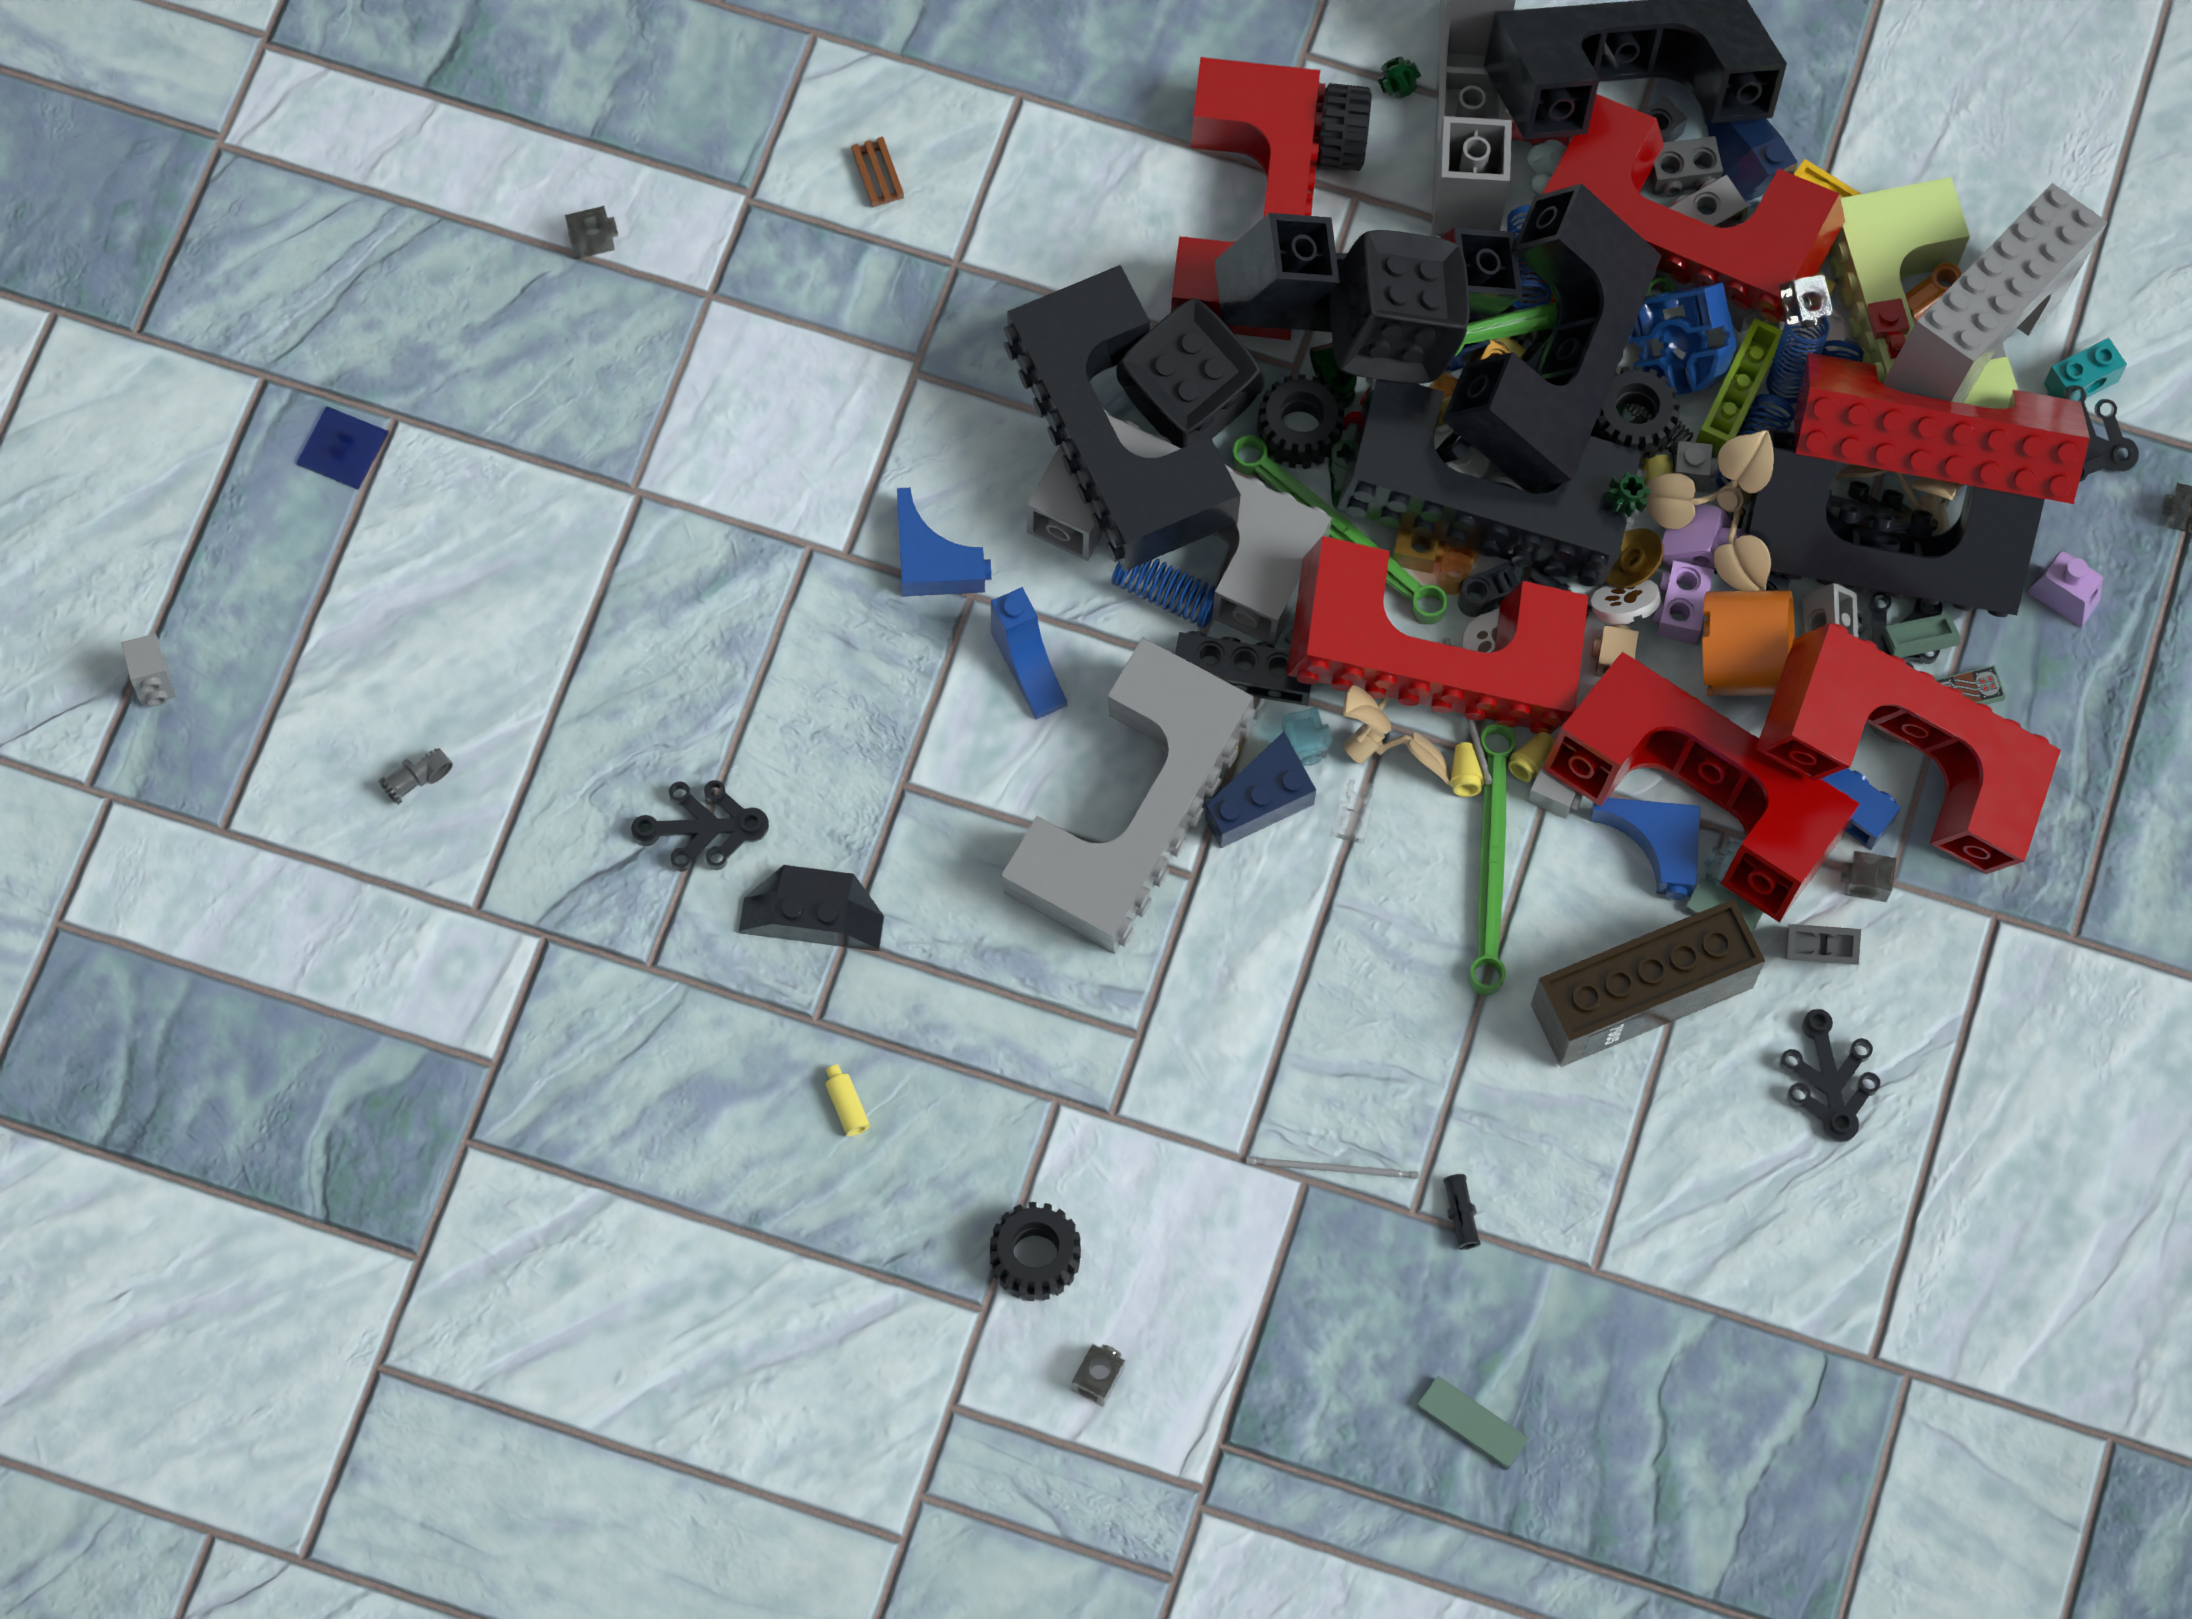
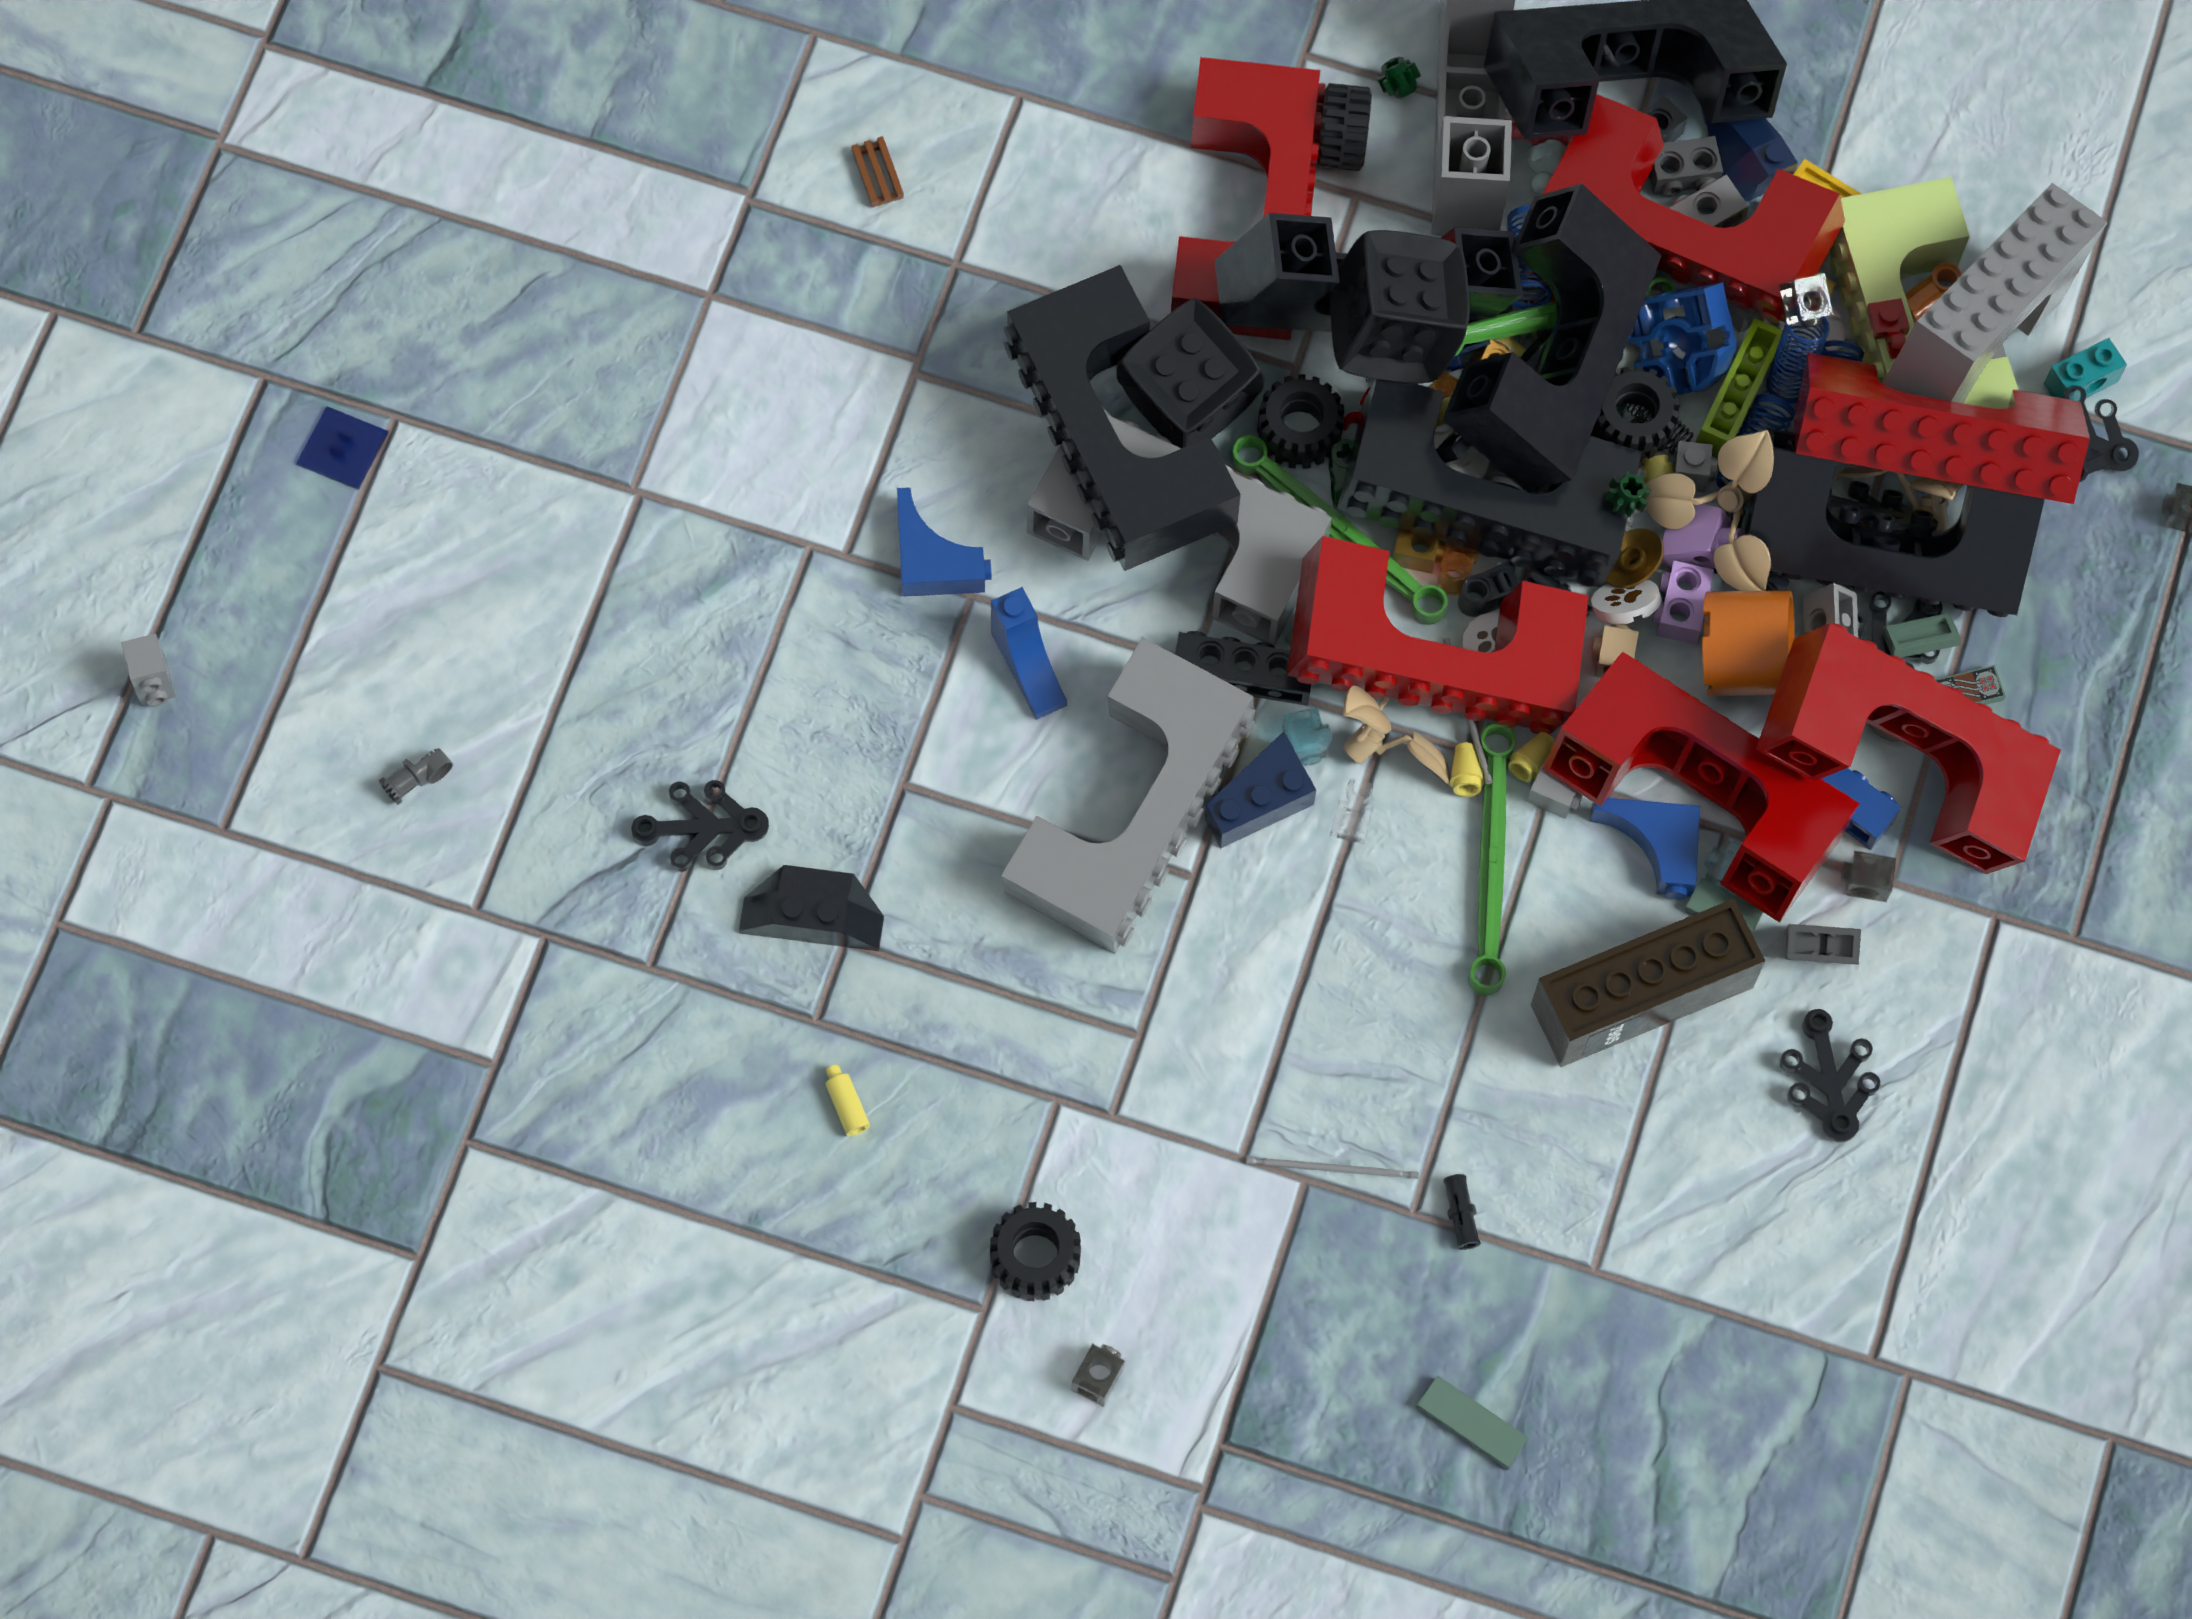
(583, 221): clear smoke brick -> none
(1206, 609): blue piece -> none
(1326, 369): dark green piece -> none
(2068, 587): lavender torso -> none

